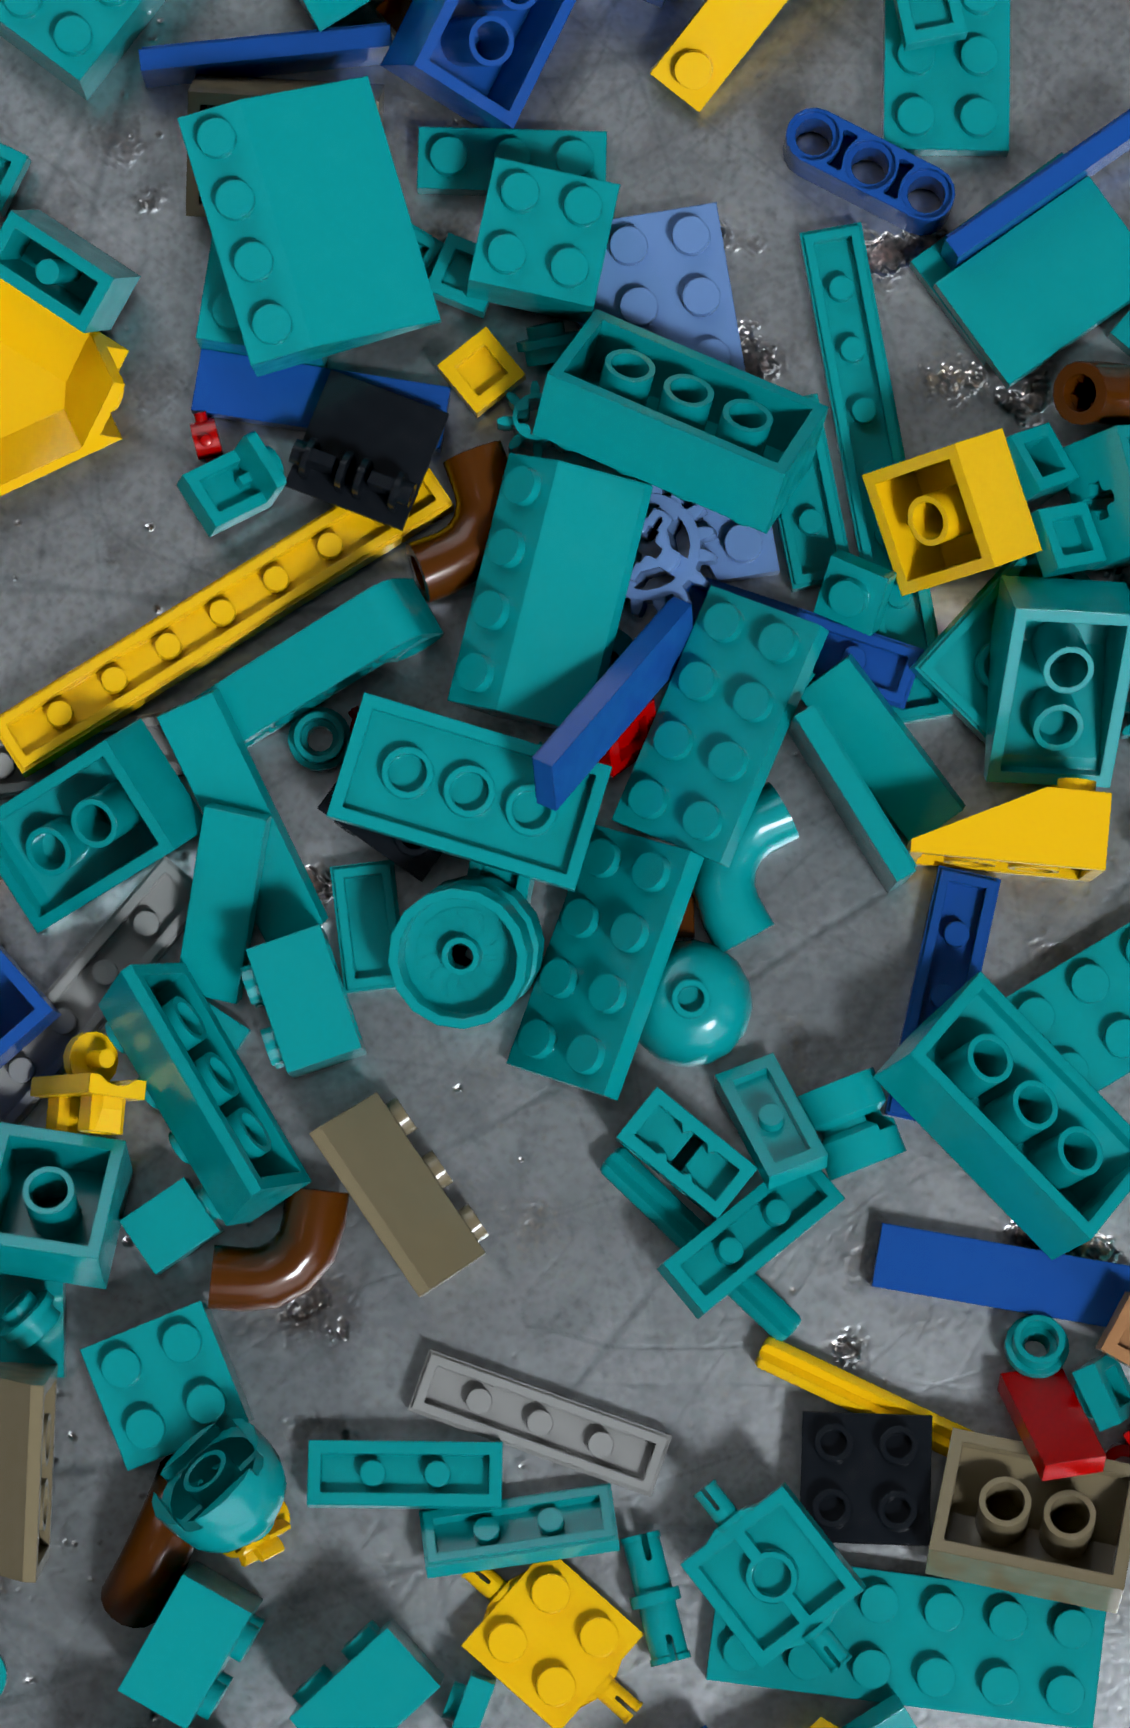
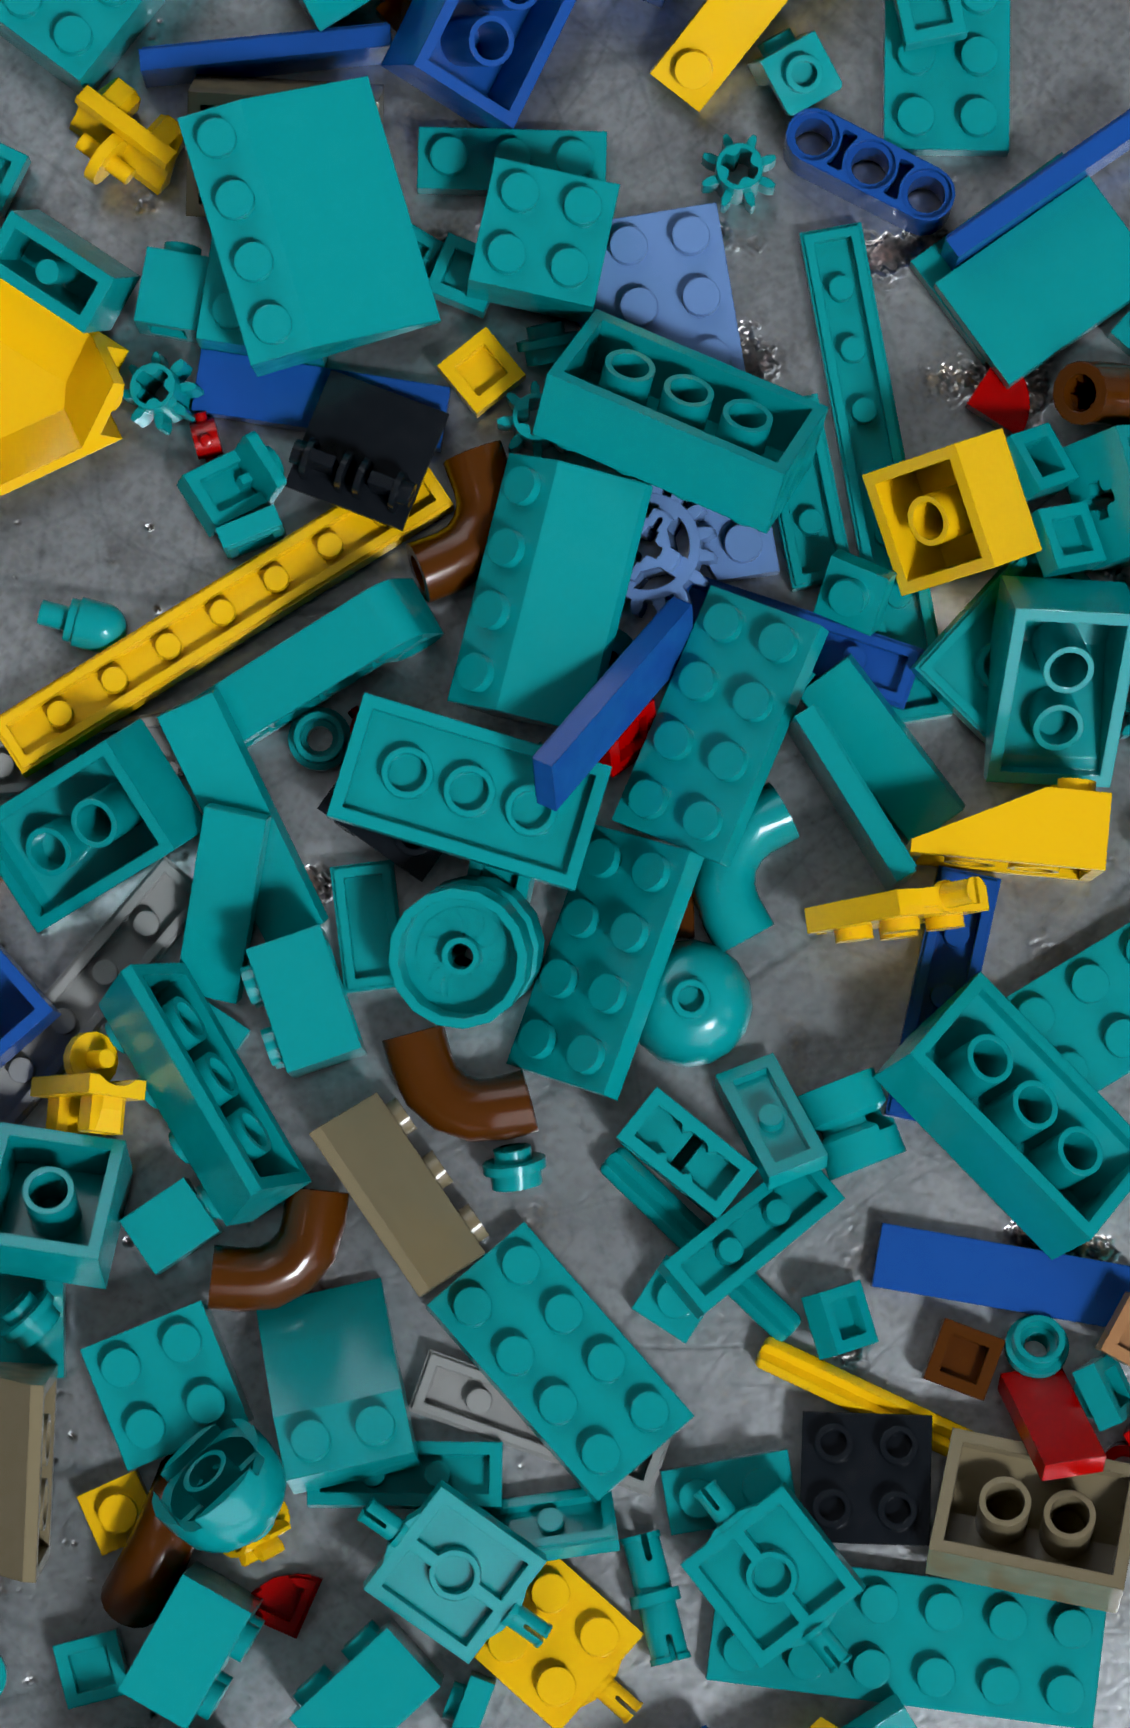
(85, 622): none -> teal cylinder
(91, 1667): none -> teal plate
(114, 1510): none -> yellow plate
(119, 142): none -> yellow hips
(171, 291): none -> teal brick
(178, 401): none -> teal gear
(251, 532): none -> teal tile
(287, 1601): none -> red tile
(336, 1387): none -> teal slope
(452, 1099): none -> reddish brown cylinder
(455, 1572): none -> teal plate
(514, 1167): none -> teal plate
(559, 1362): none -> teal plate
(665, 1308): none -> teal plate
(728, 160): none -> teal gear
(741, 1478): none -> teal plate
(795, 70): none -> teal bracket
(839, 1320): none -> teal plate
(899, 911): none -> yellow plate
(963, 1359): none -> reddish brown plate
(999, 405): none -> red tile

